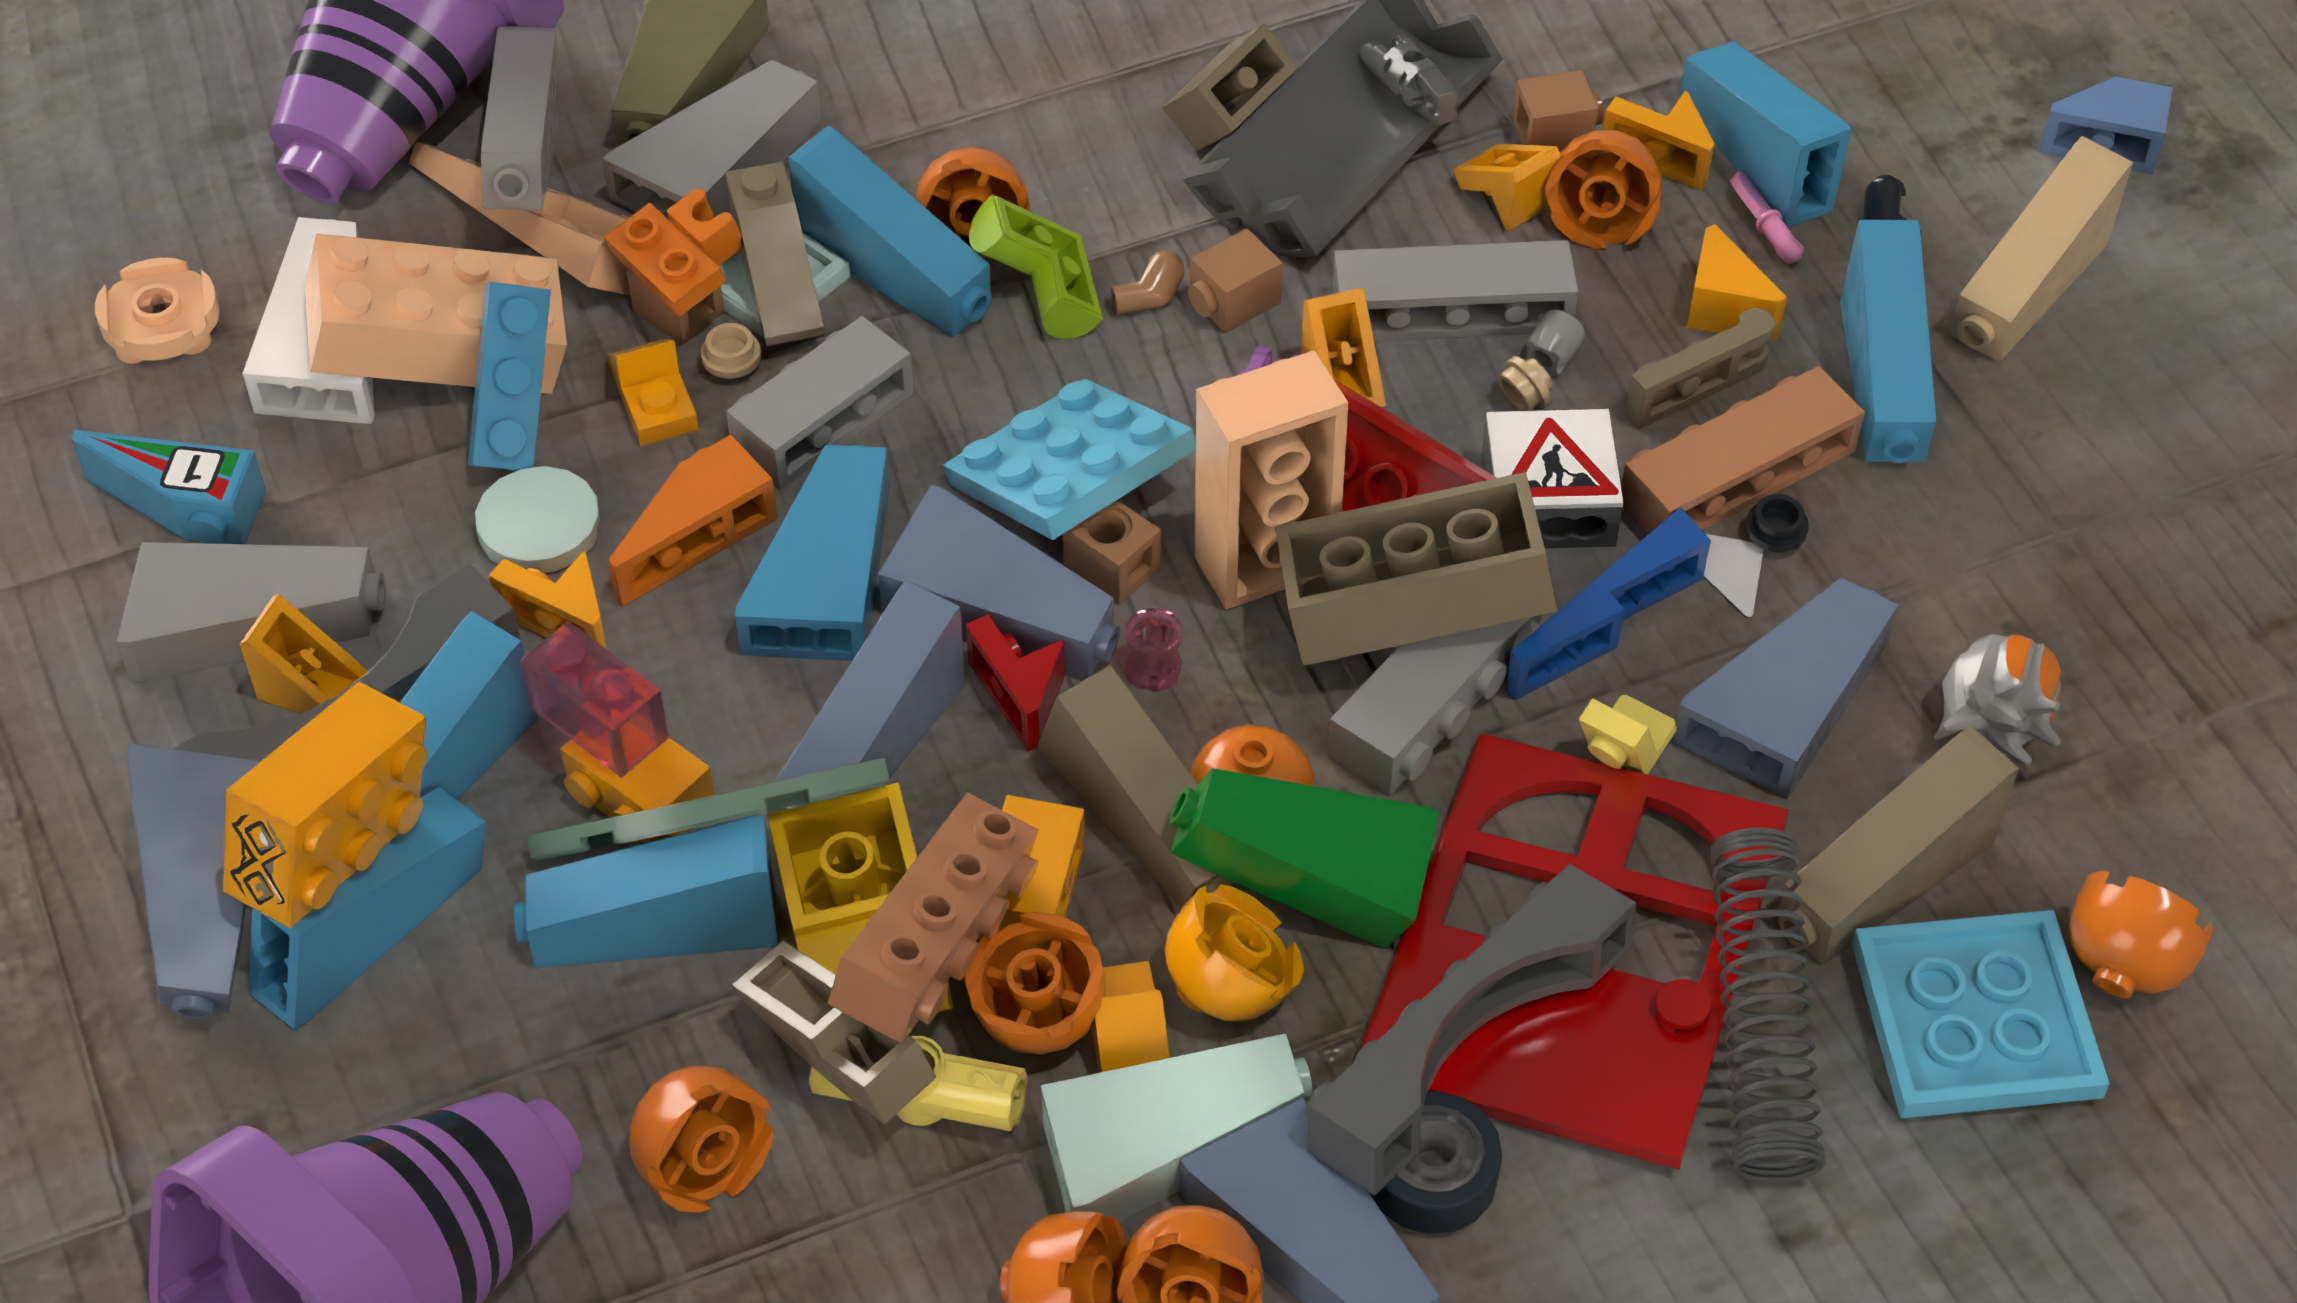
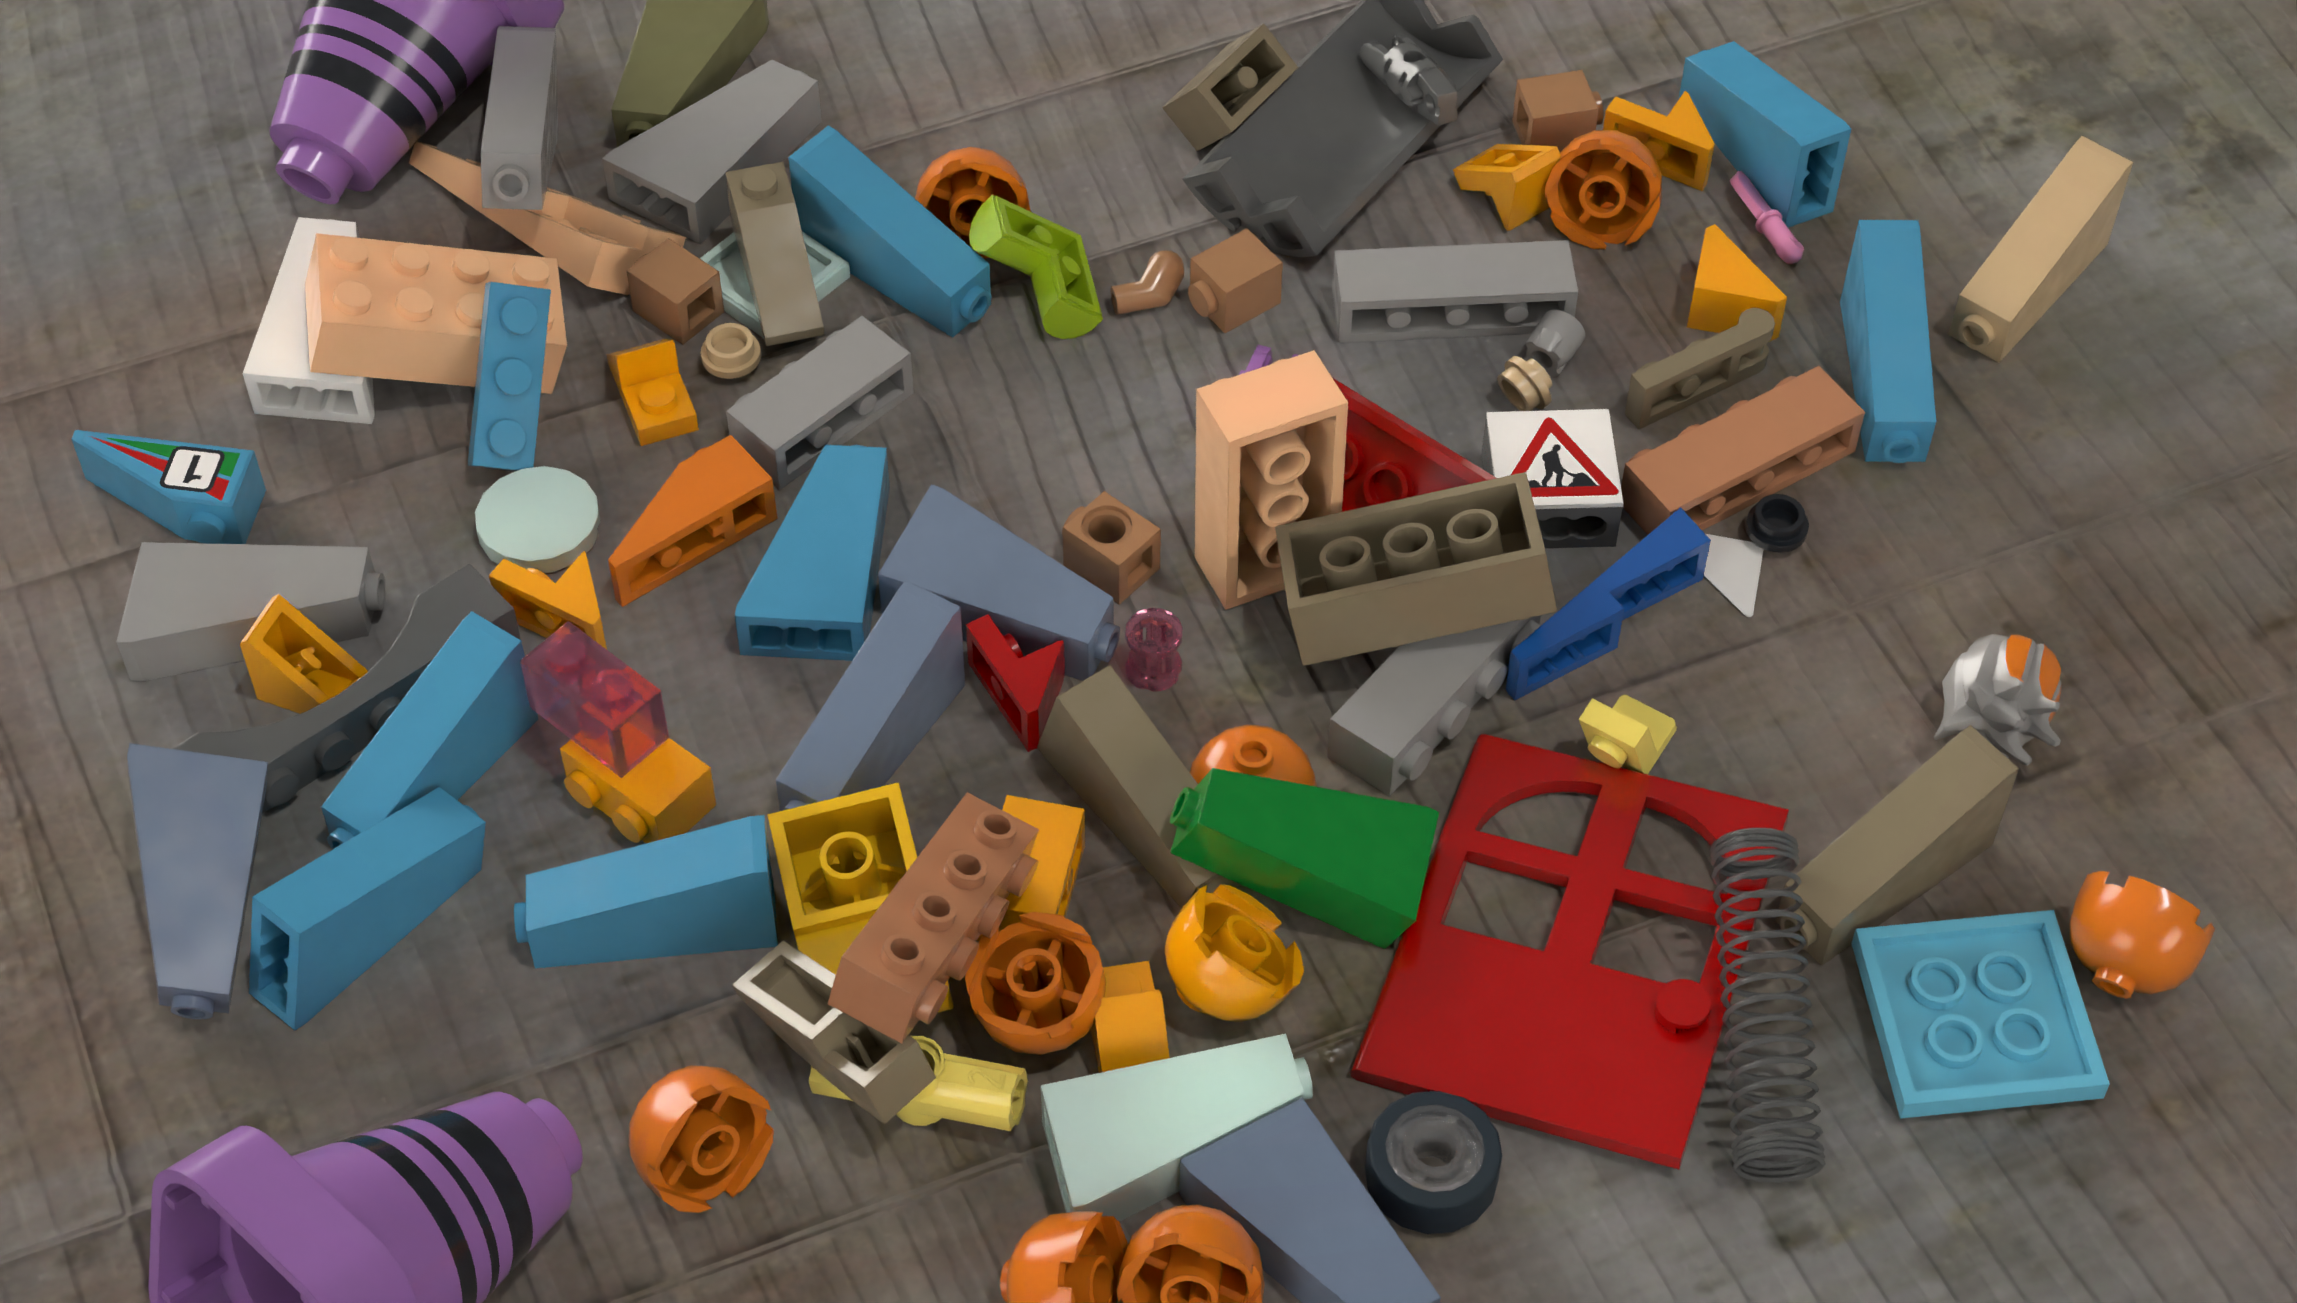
(178, 330): light nougat plate -> none
(323, 804): light orange brick -> none
(678, 253): orange plate -> none
(708, 810): sand green tile -> none
(1069, 457): medium azure plate -> none
(1344, 341): light orange slope -> none
(1554, 944): dark grey arch -> none
(1788, 689): sand blue slope -> none
(1884, 199): black arm -> none
(2116, 114): medium blue slope -> none

